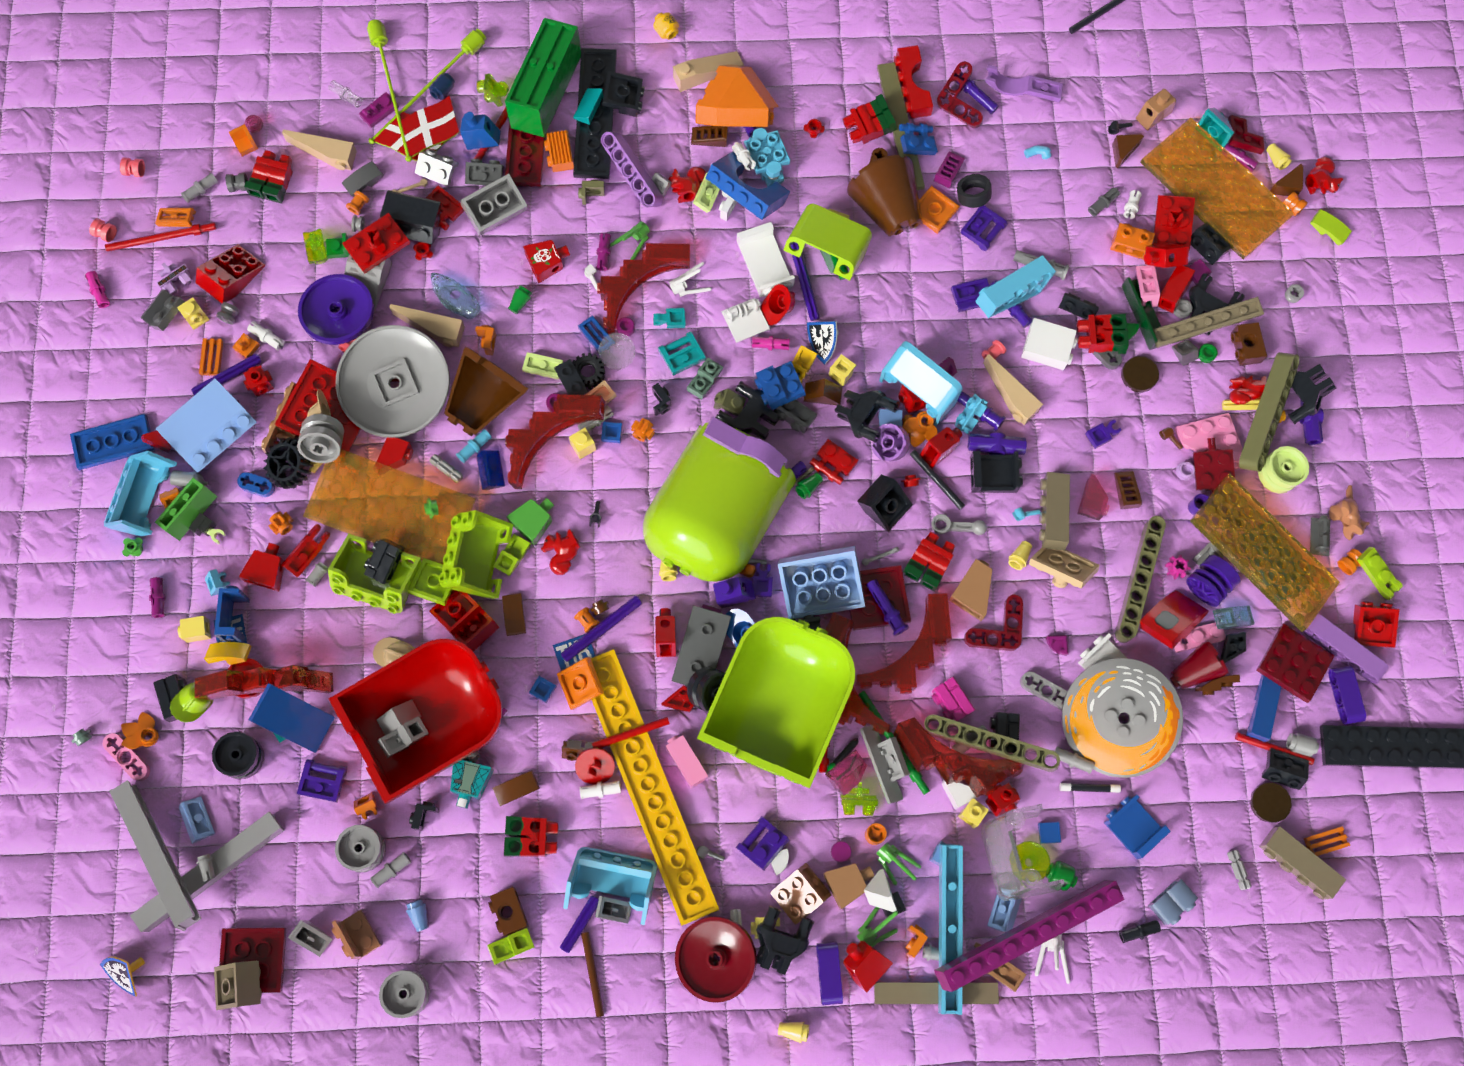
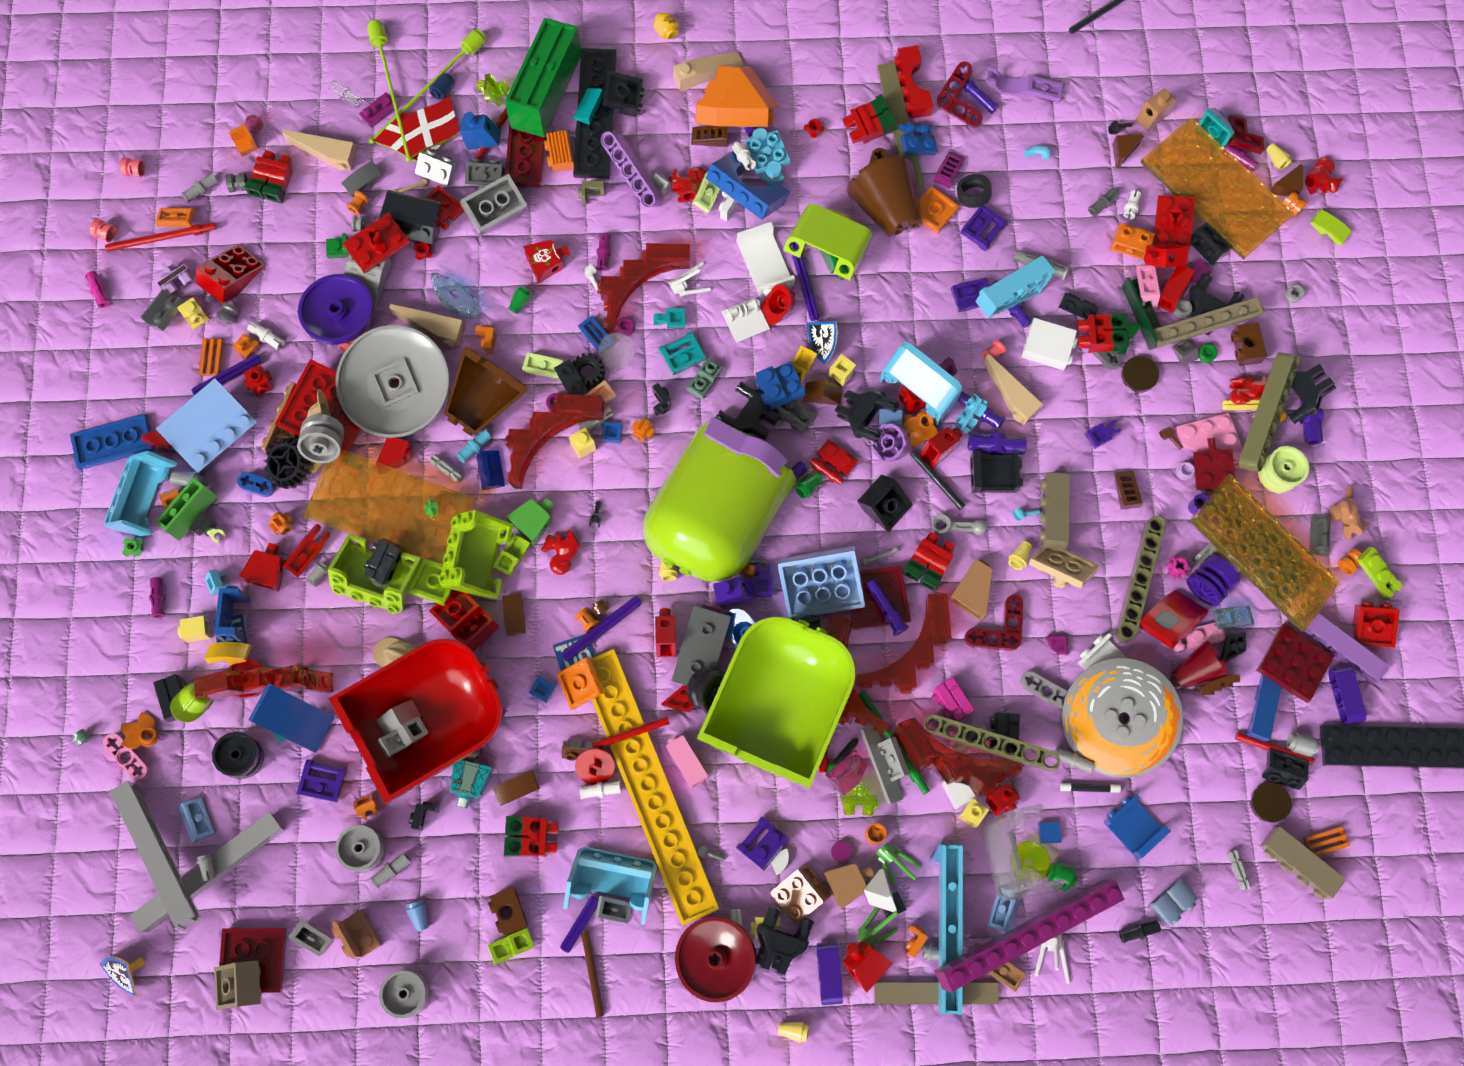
(315, 247): clear neon green hips -> none
(638, 232): bright green plant -> none
(729, 401): olive bracket -> none
(770, 343): dark pink pin -> none
(911, 480): red plate -> none
(1093, 500): clear pink slope -> none

